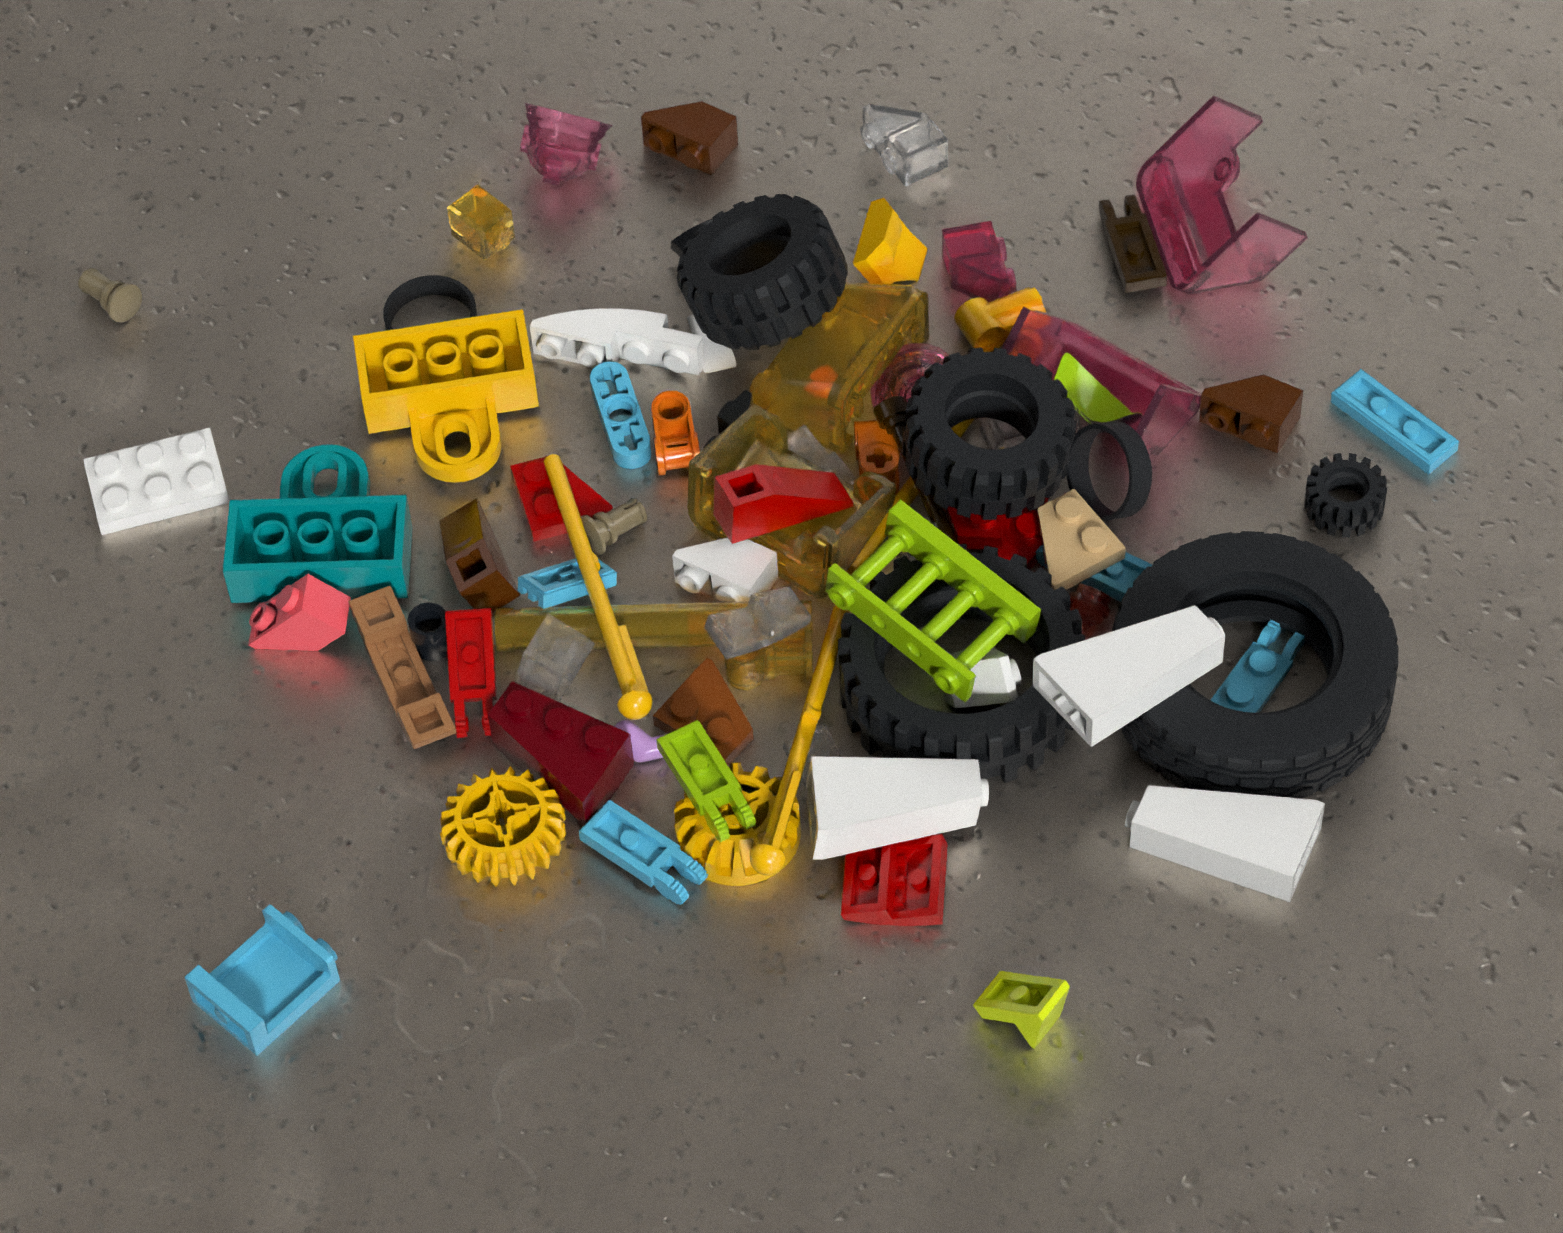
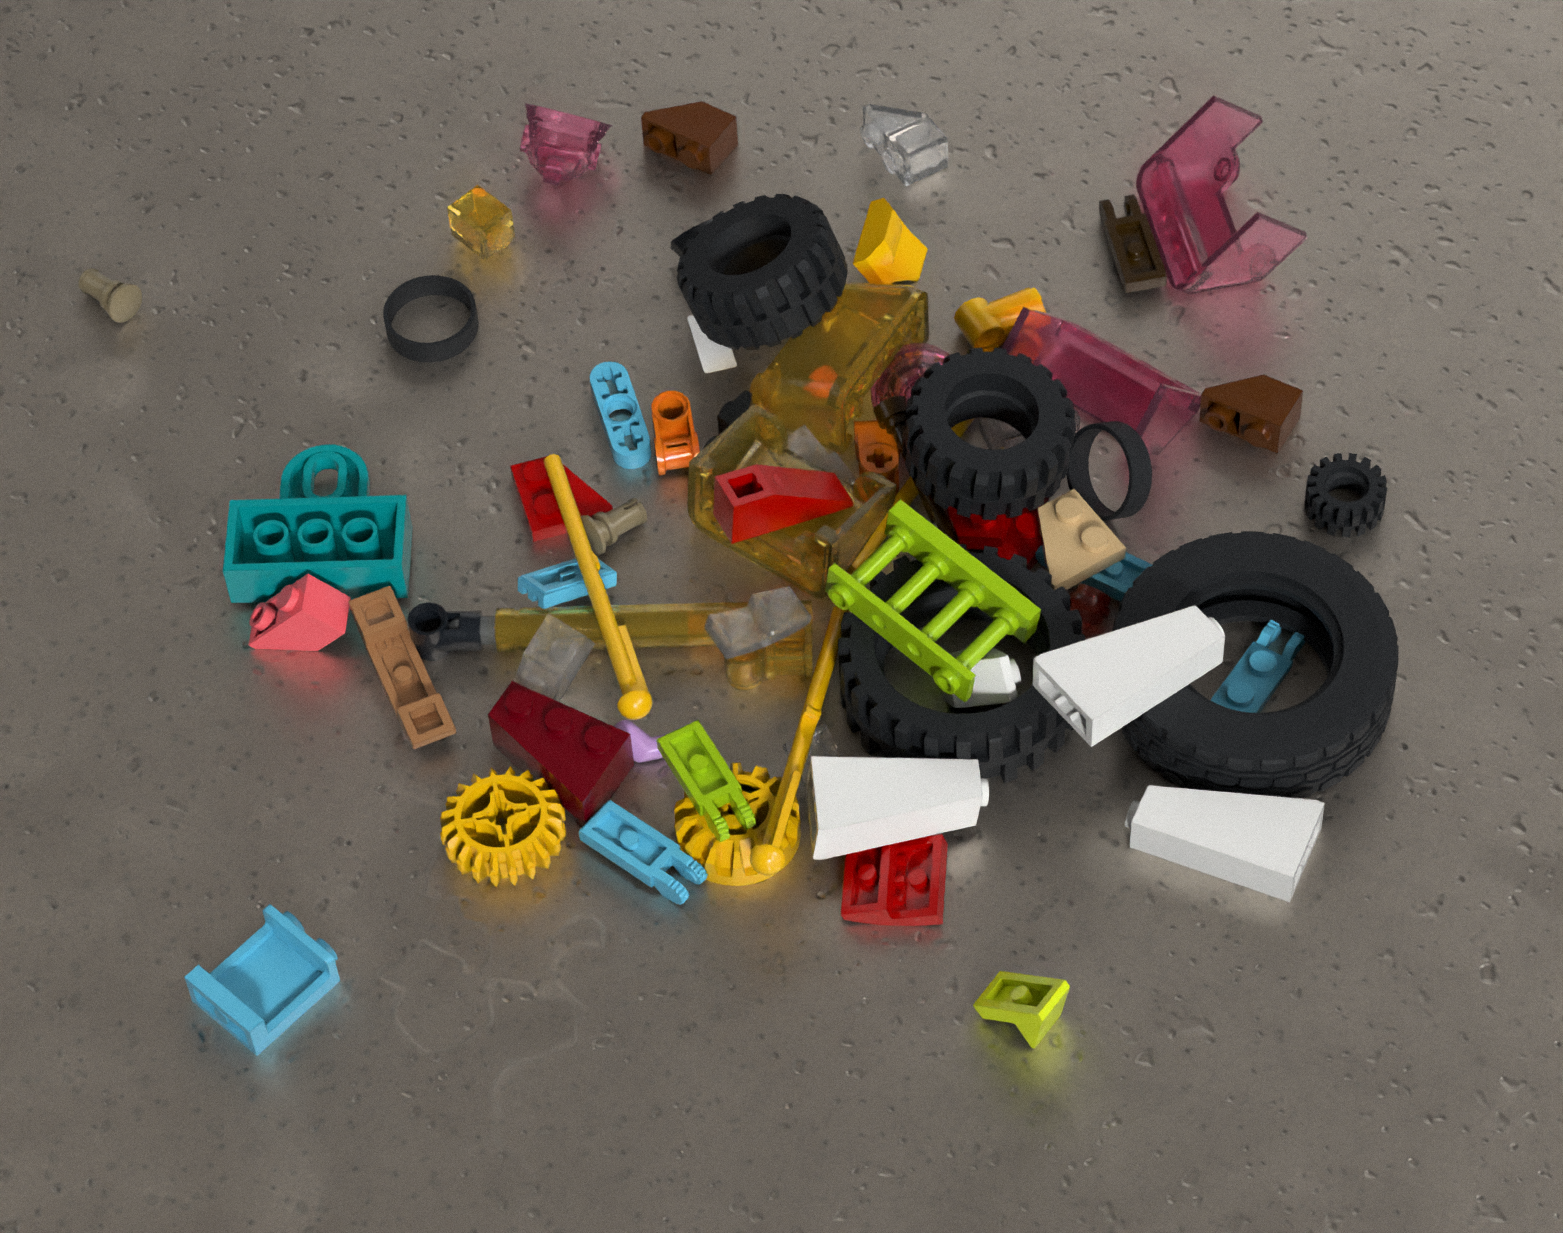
(155, 481): white plate -> none
(447, 382): yellow brick -> none
(471, 664): red hinge -> none
(476, 558): reddish brown slope -> none
(612, 334): white slope -> none
(707, 699): dark orange wing -> none
(726, 569): white slope -> none
(976, 261): clear pink slope -> none
(1090, 397): lime piece -> none
(1394, 421): medium azure tile -> none

